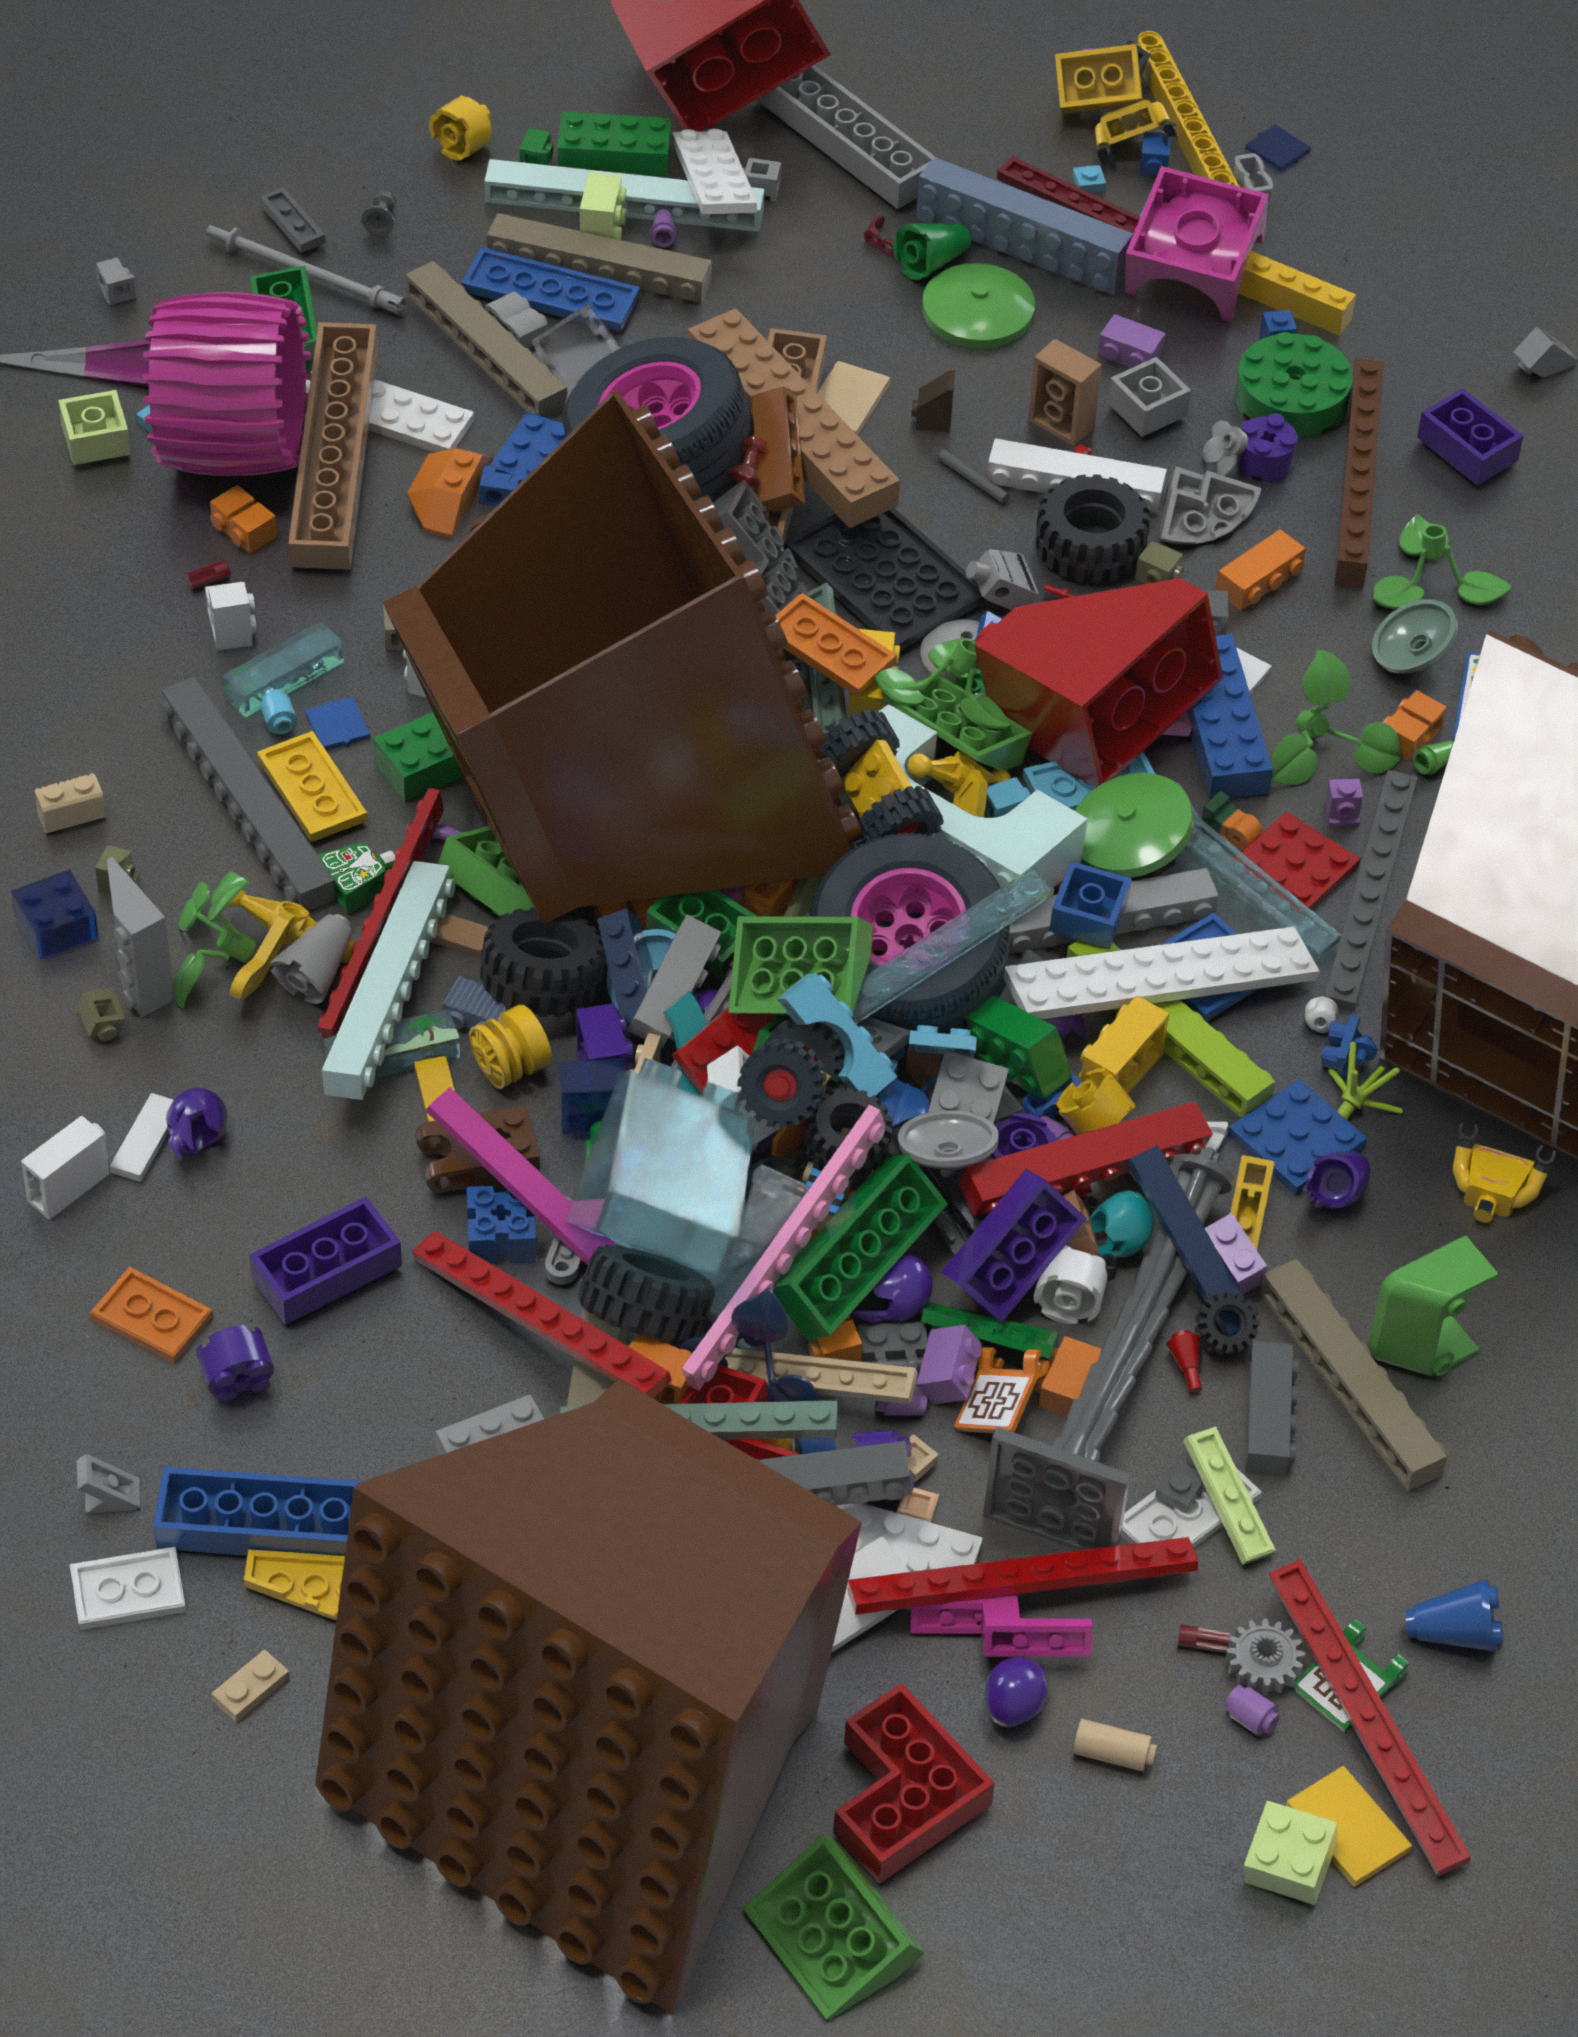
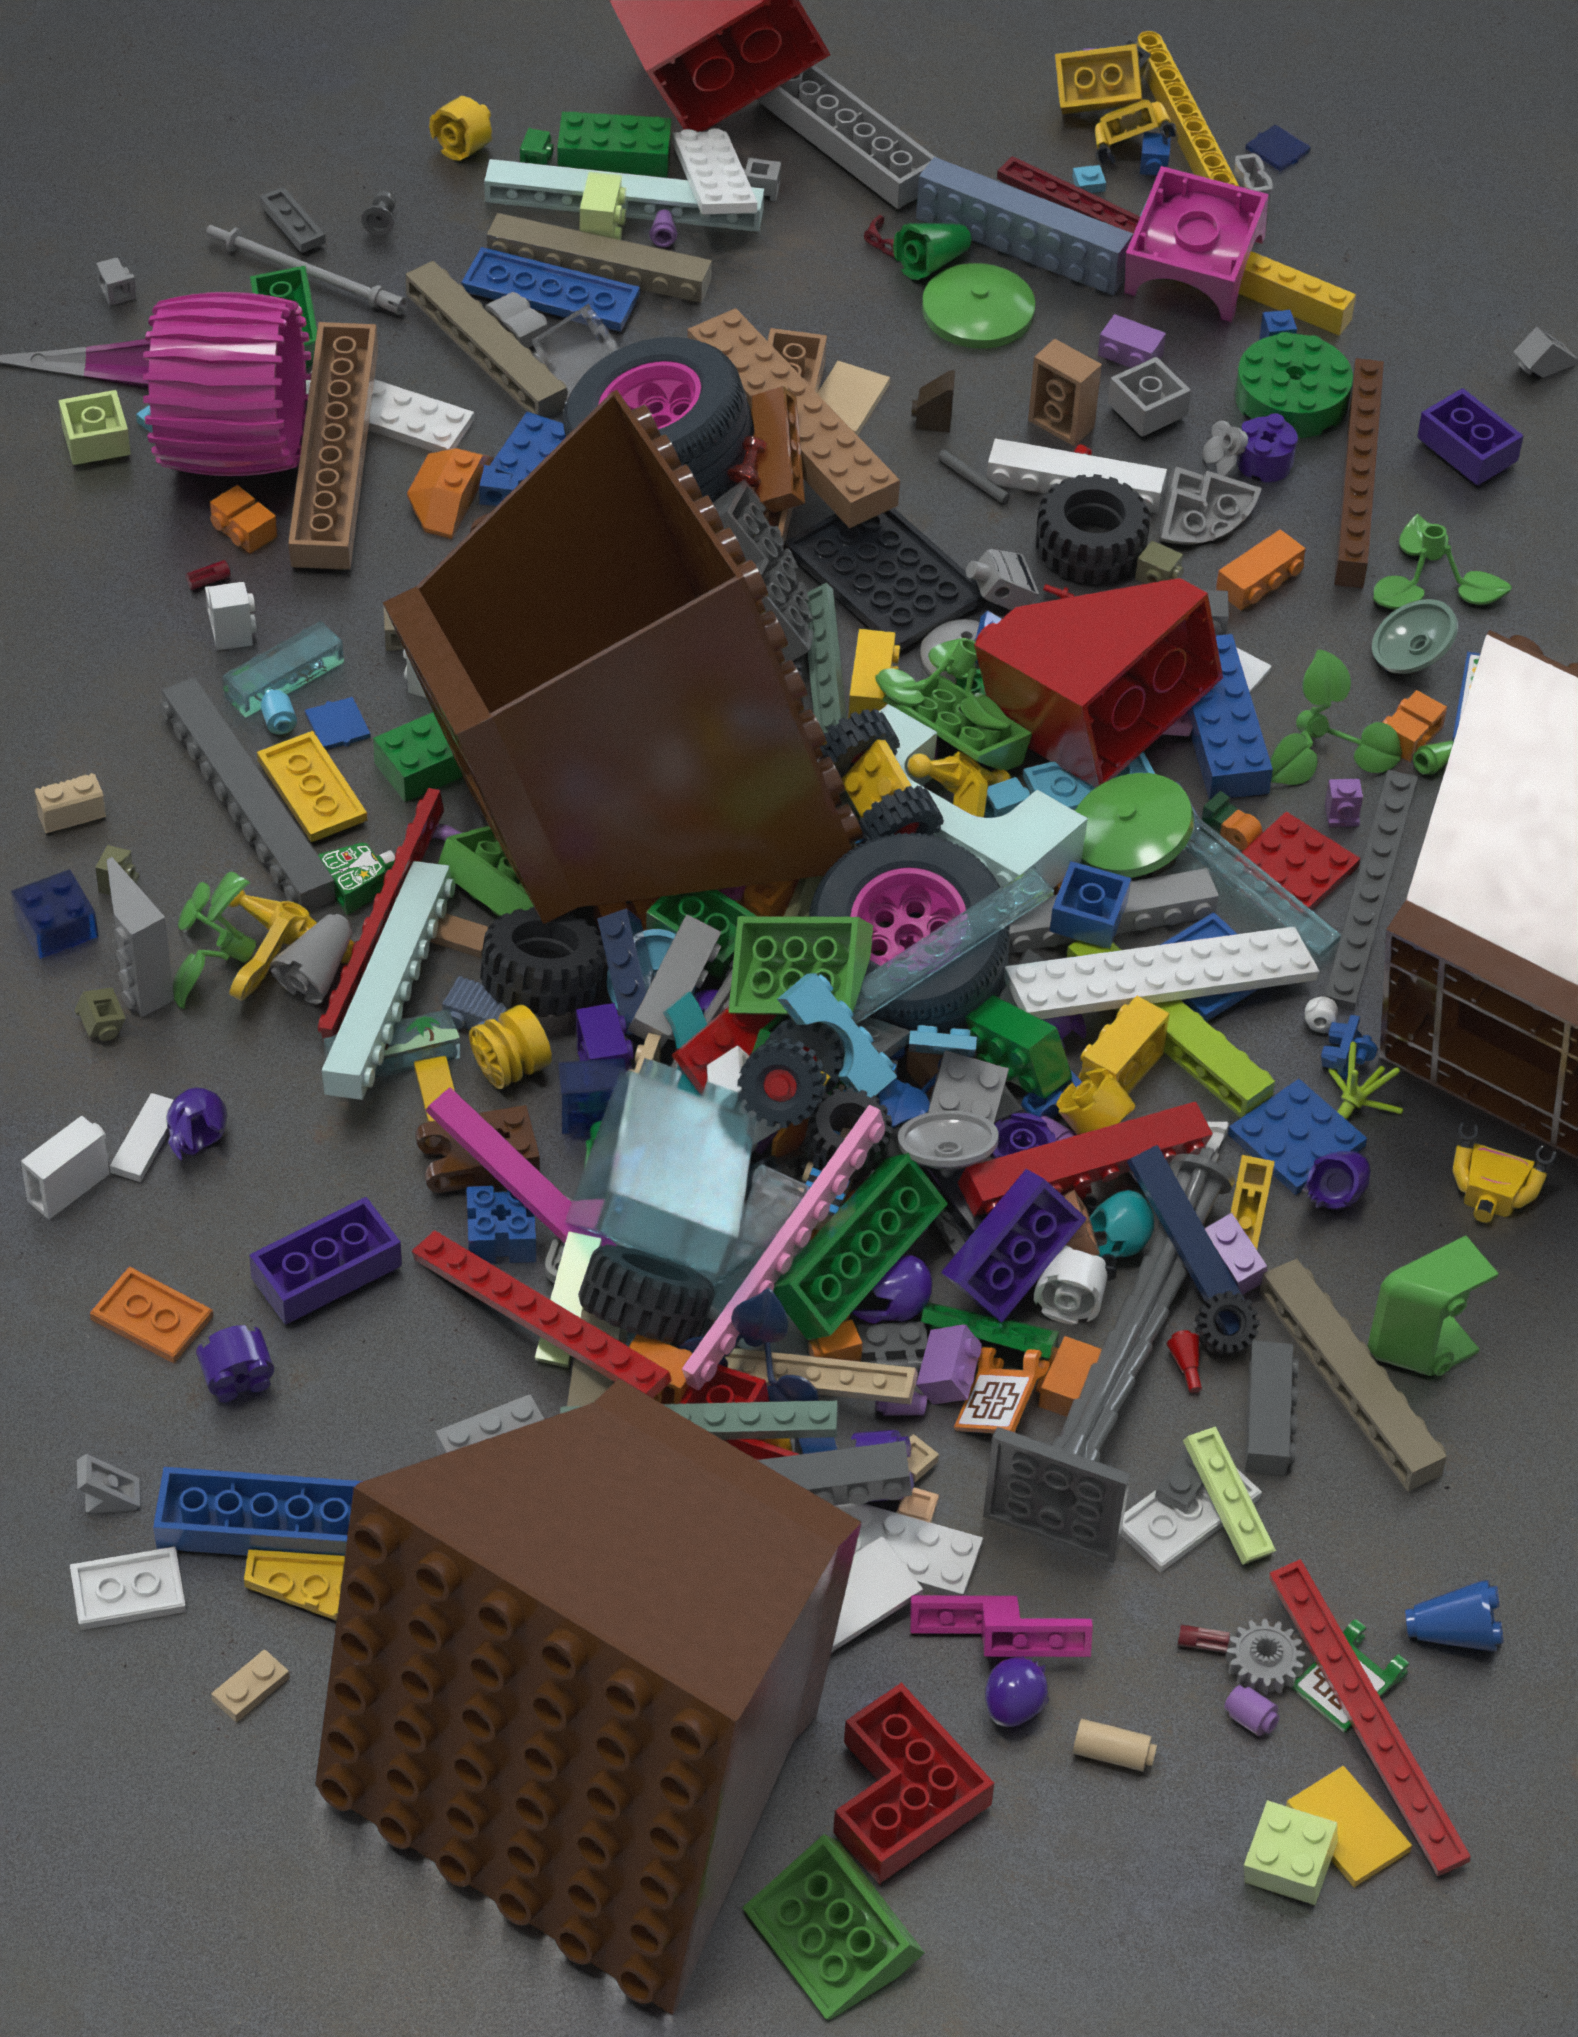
(566, 1289): none -> yellowish green tile
(833, 645): orange plate -> none
(1022, 1575): red plate -> none

